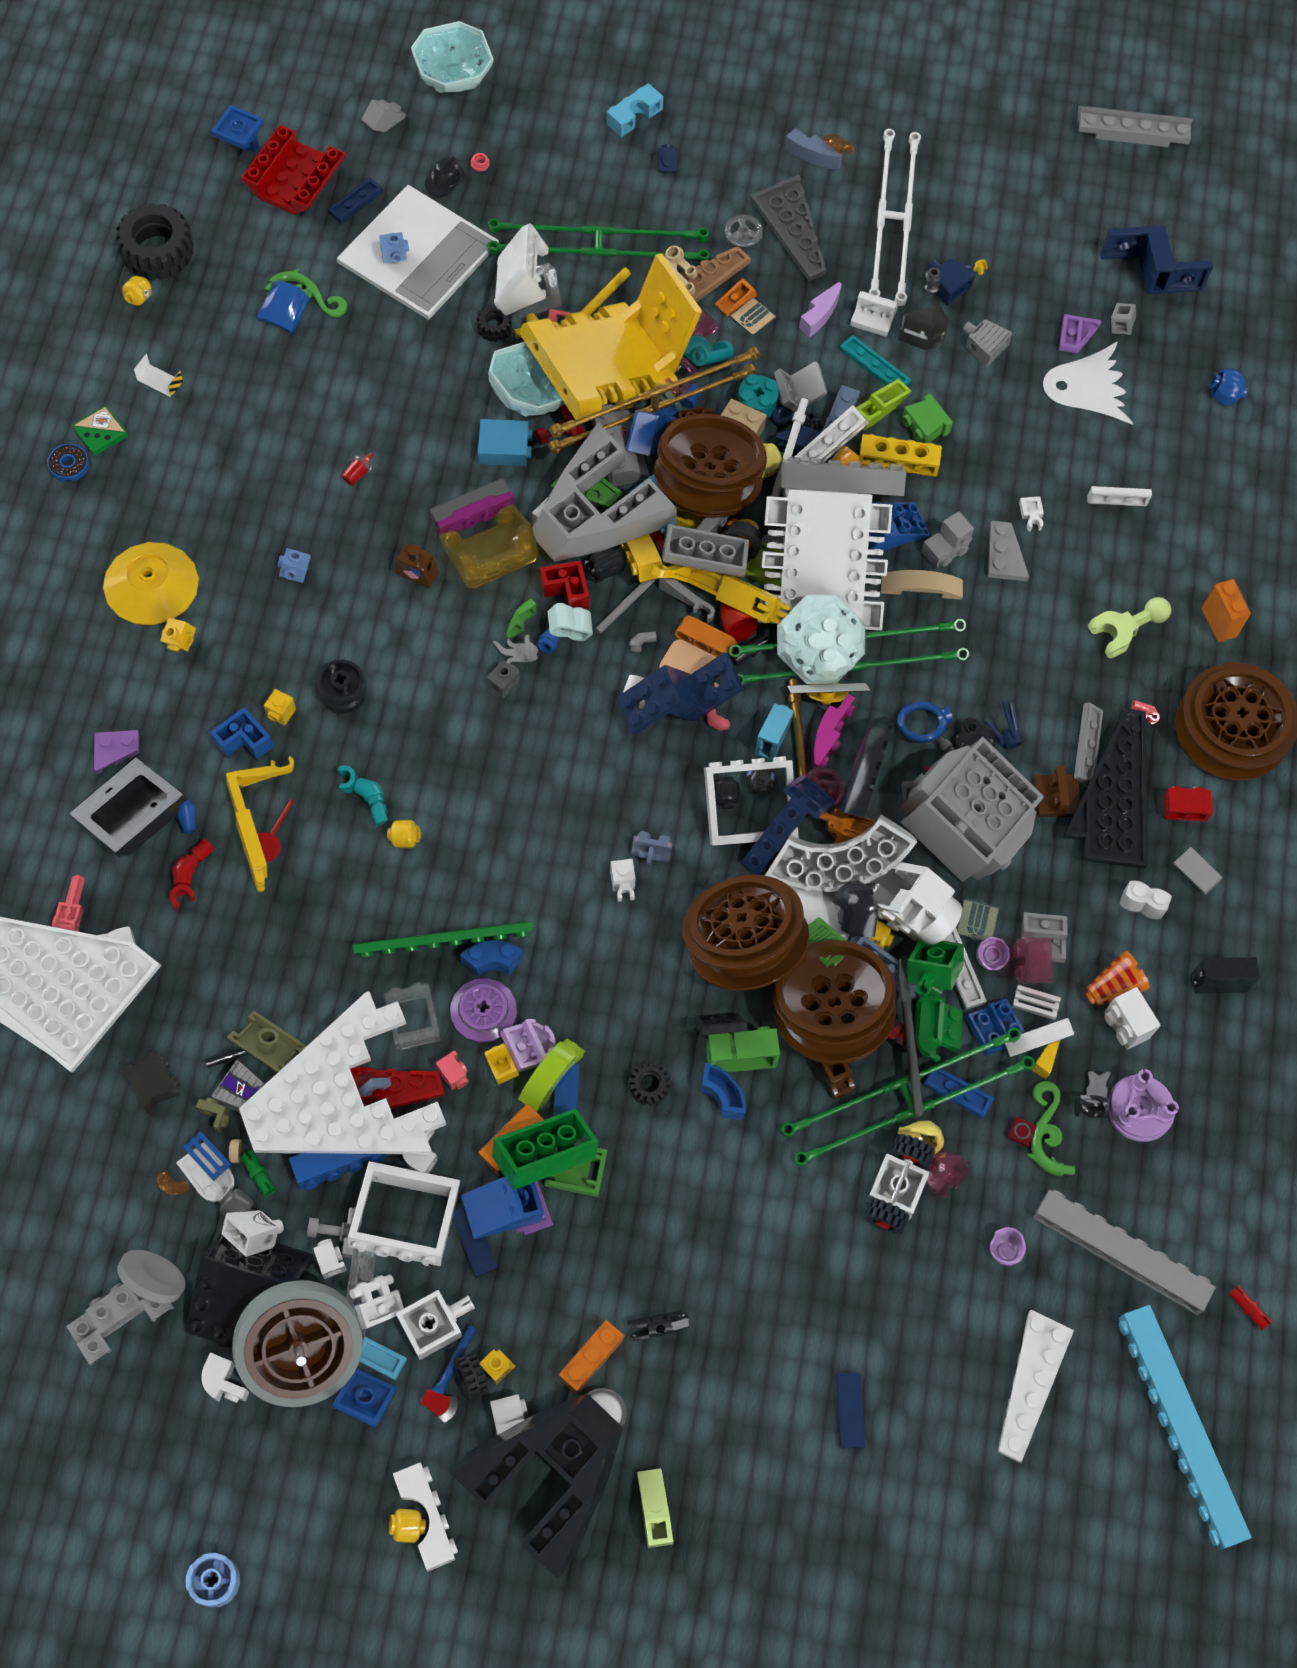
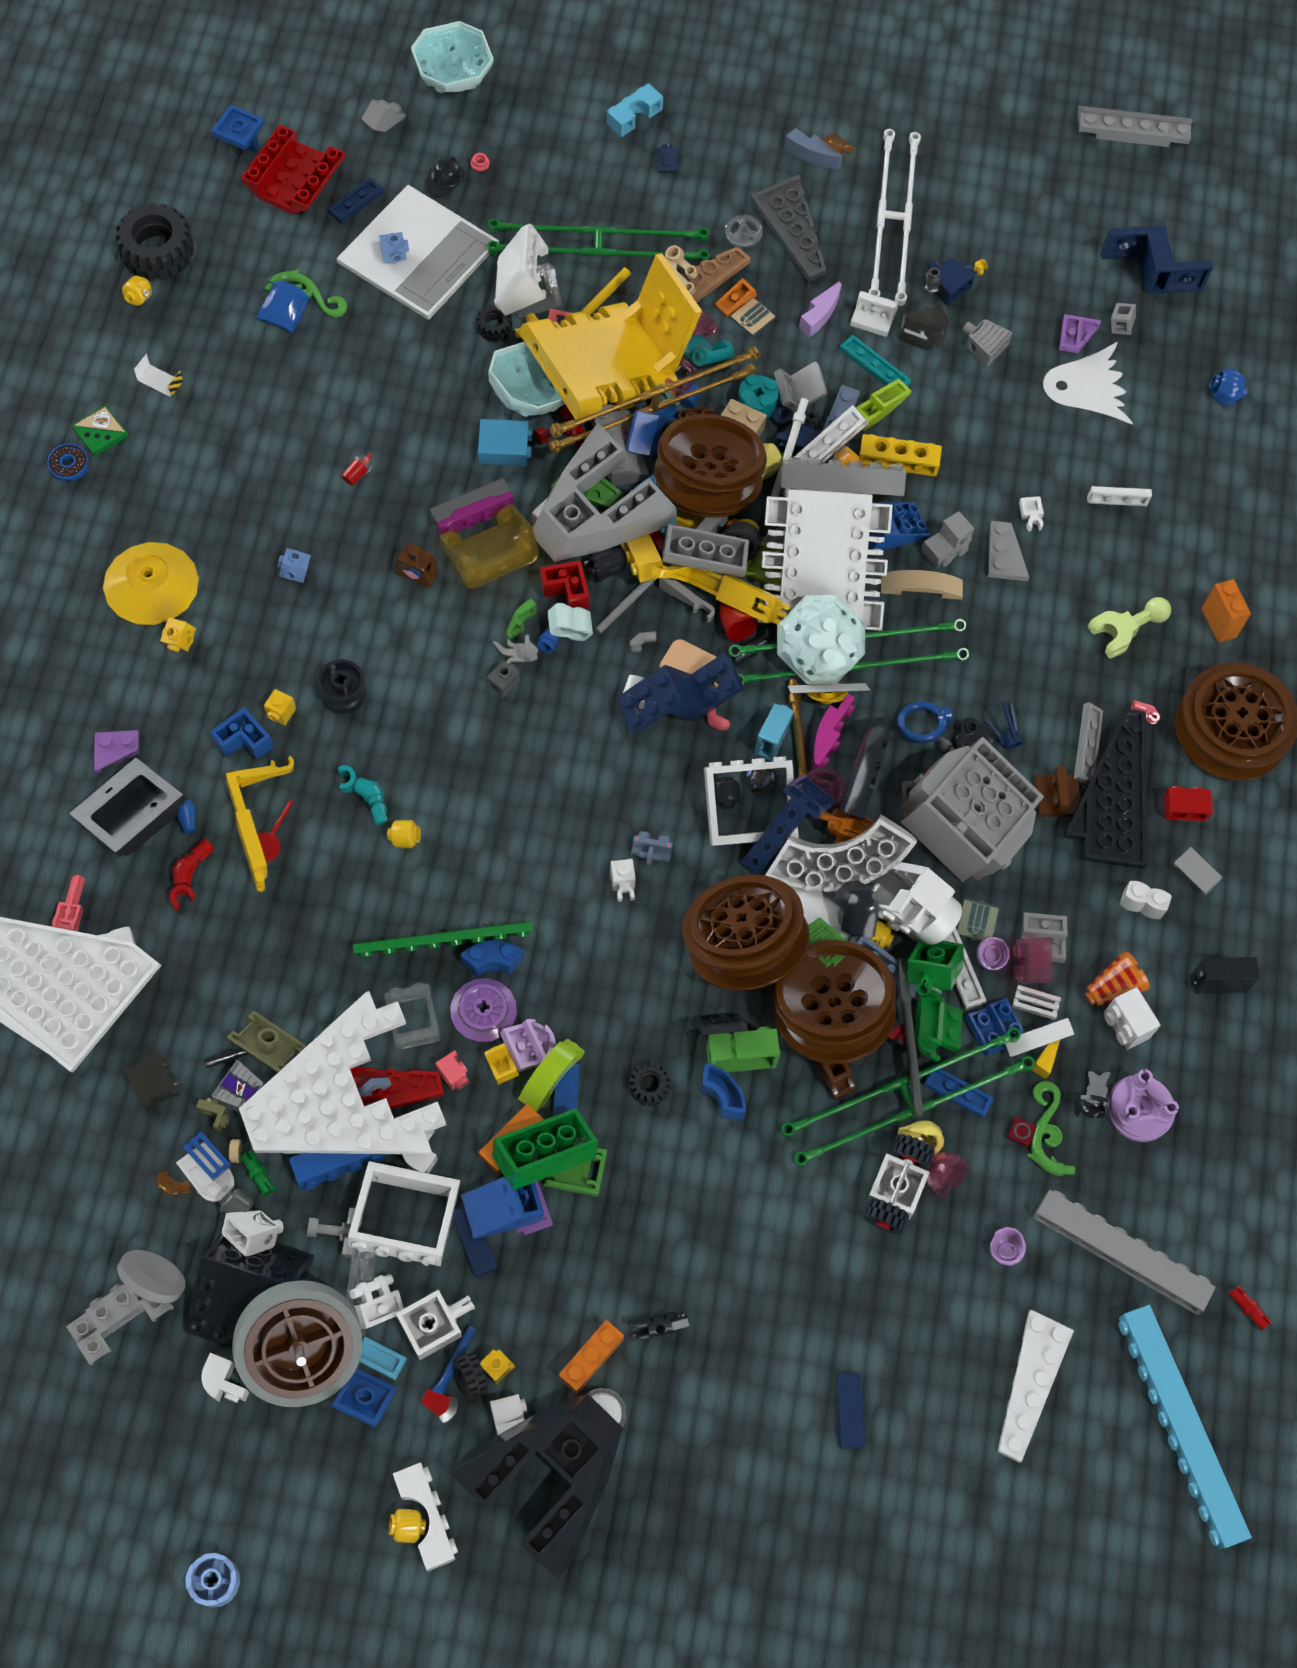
(329, 1258): white brick -> none
(655, 1508): yellowish green slope -> none
(704, 636): orange beam -> none
(926, 420): bright green hips -> none

